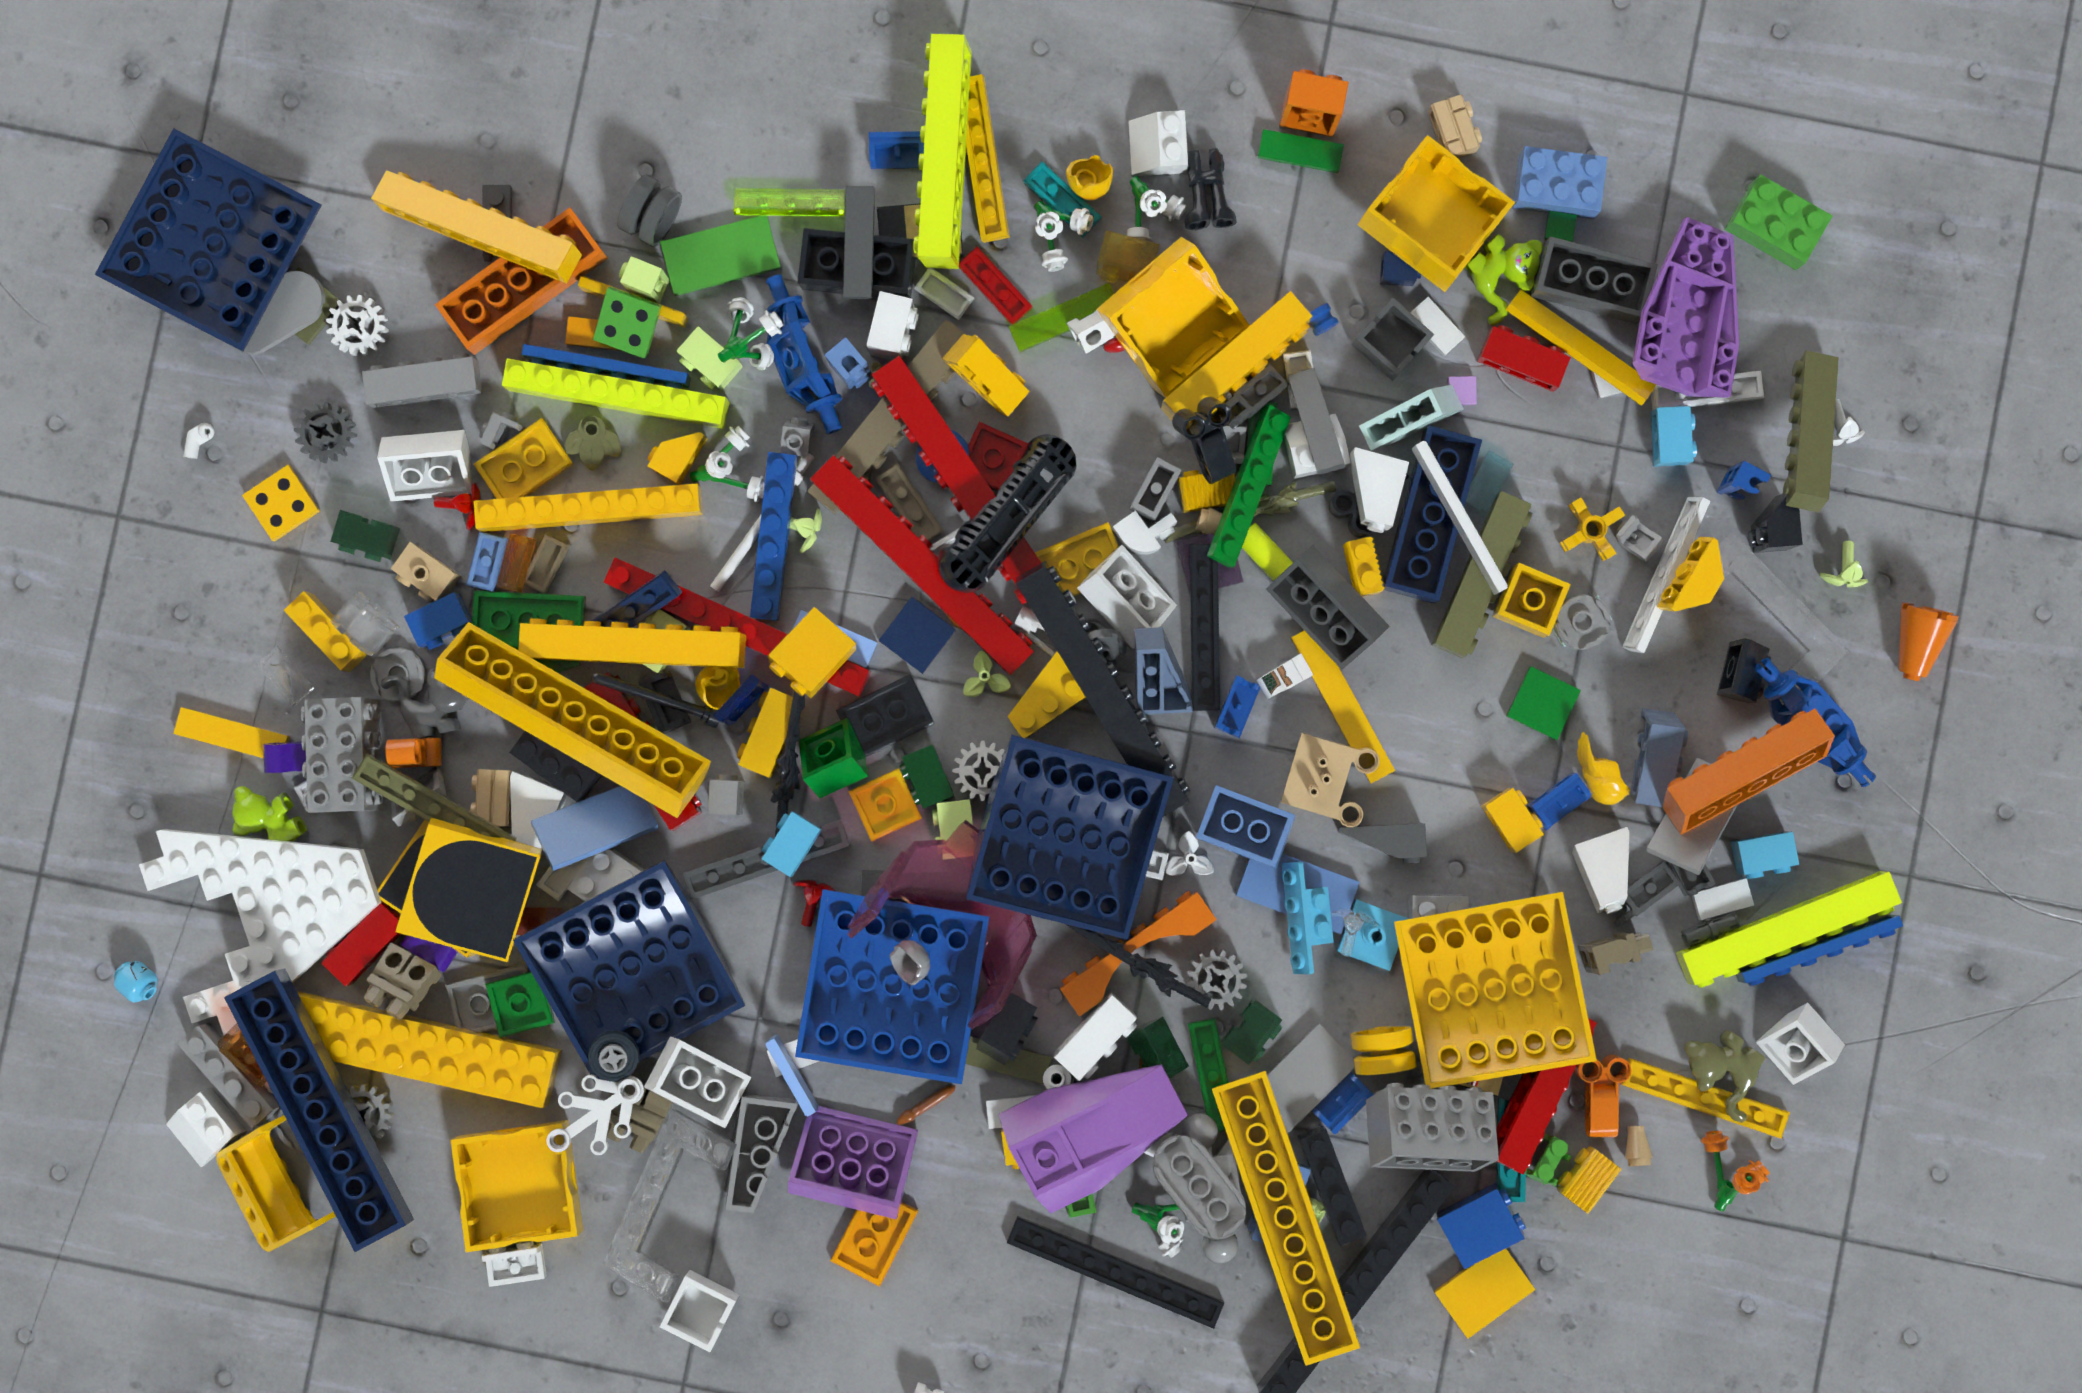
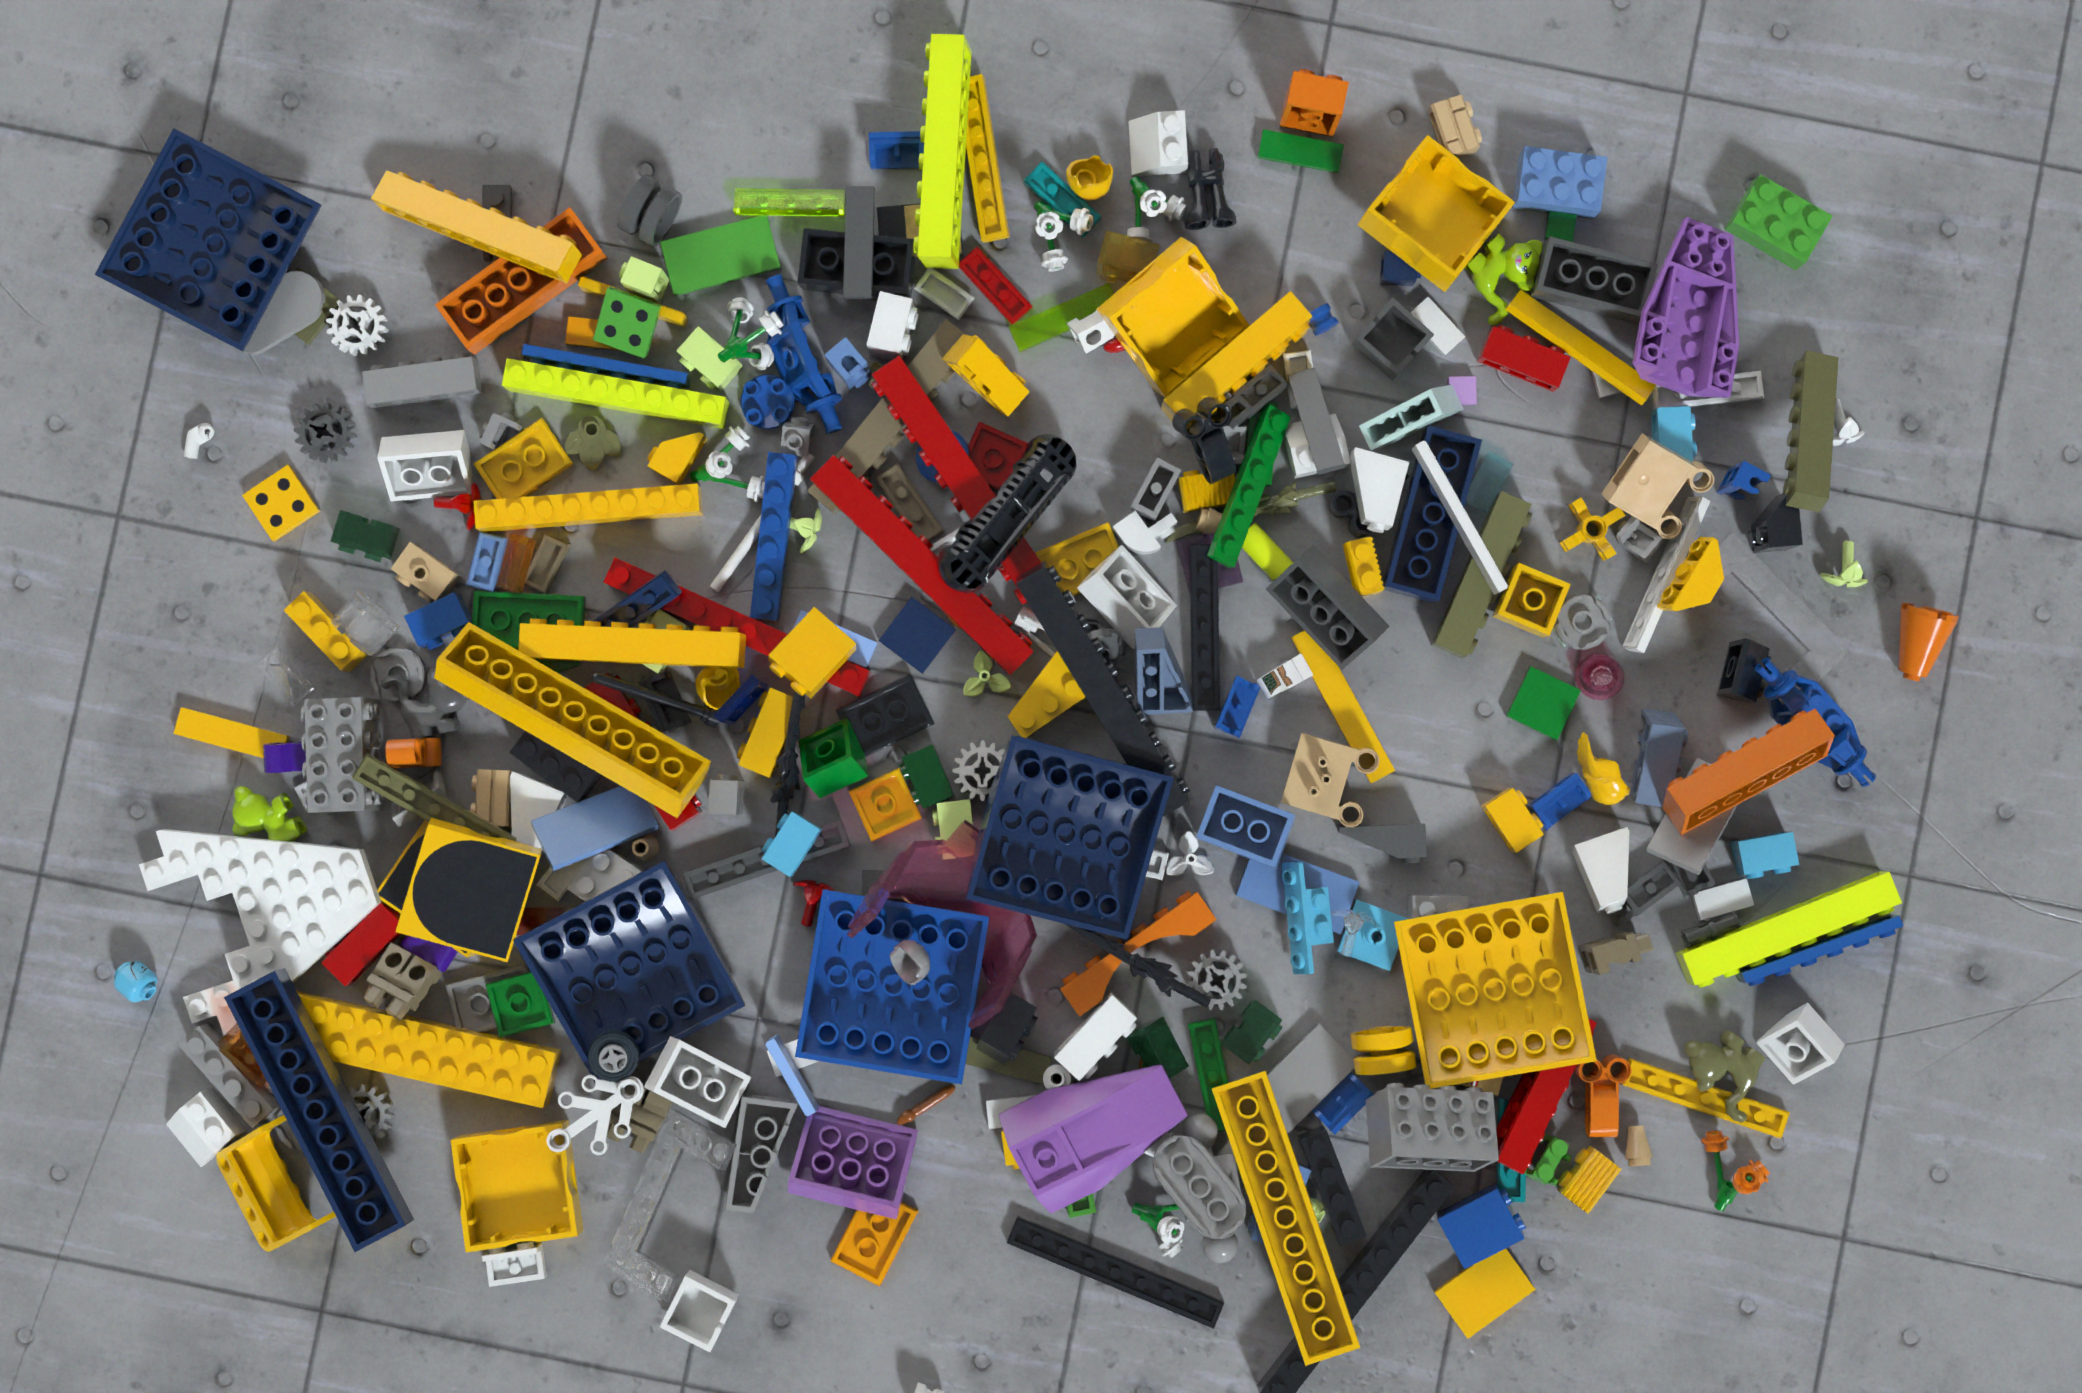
(651, 844): none -> tan cone
(767, 401): none -> blue dish
(1599, 676): none -> clear pink hat
(1650, 482): none -> tan piece

